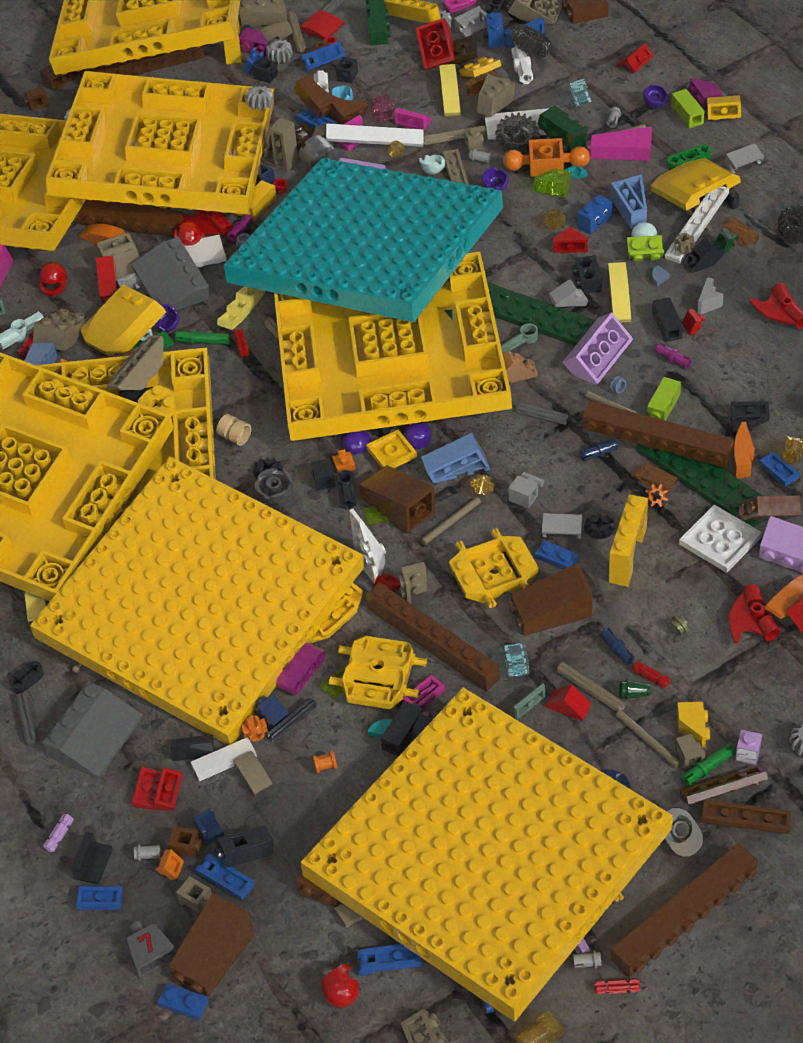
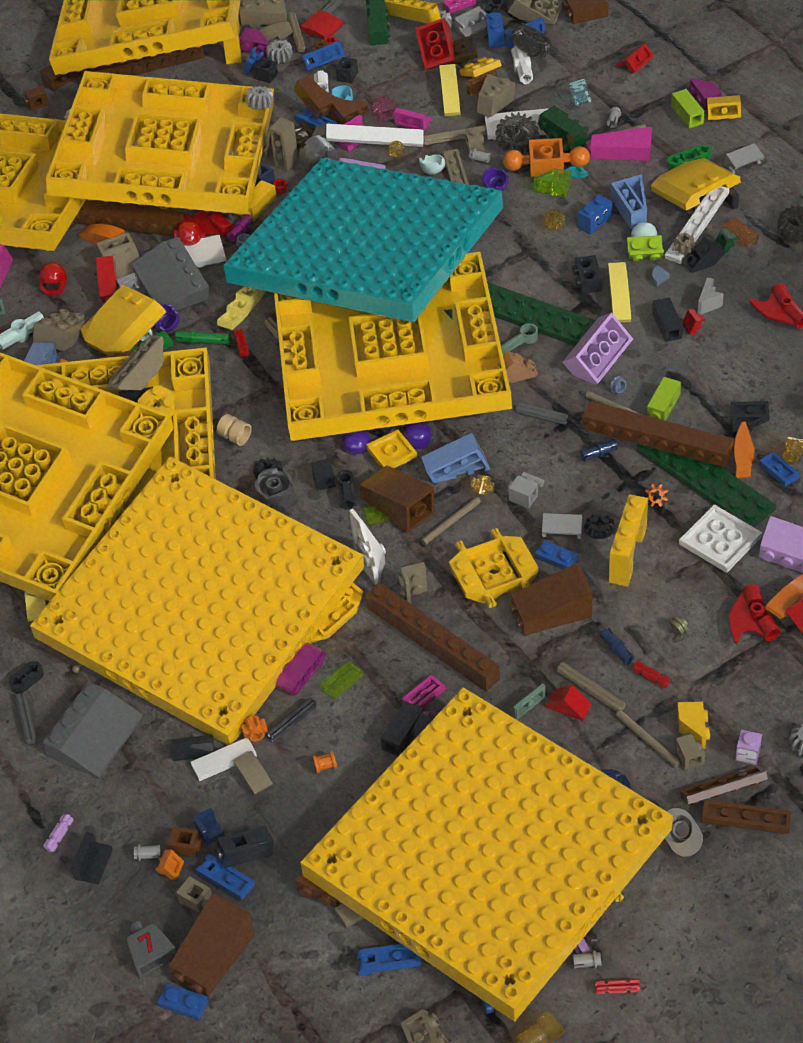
(22, 353): red axle -> none
(99, 898): blue plate -> none
(157, 789): red slope -> none
(270, 710): dark blue brick -> none
(339, 988): red helmet -> none
(343, 461): orange tile -> none
(379, 728): teal tile -> none
(389, 581): red slope -> none
(397, 662): yellow piece -> none
(516, 659): clear light blue brick -> none
(568, 295): light grey slope -> none
(570, 242): red slope -> none
(633, 689): dark green cone -> none
(650, 474): clear orange tile -> none
(655, 96): dark purple hair -> none
(673, 355): magenta pin -> none
(684, 910): reddish brown brick -> none
(701, 769): green pin -> none
(762, 507): reddish brown brick -> none

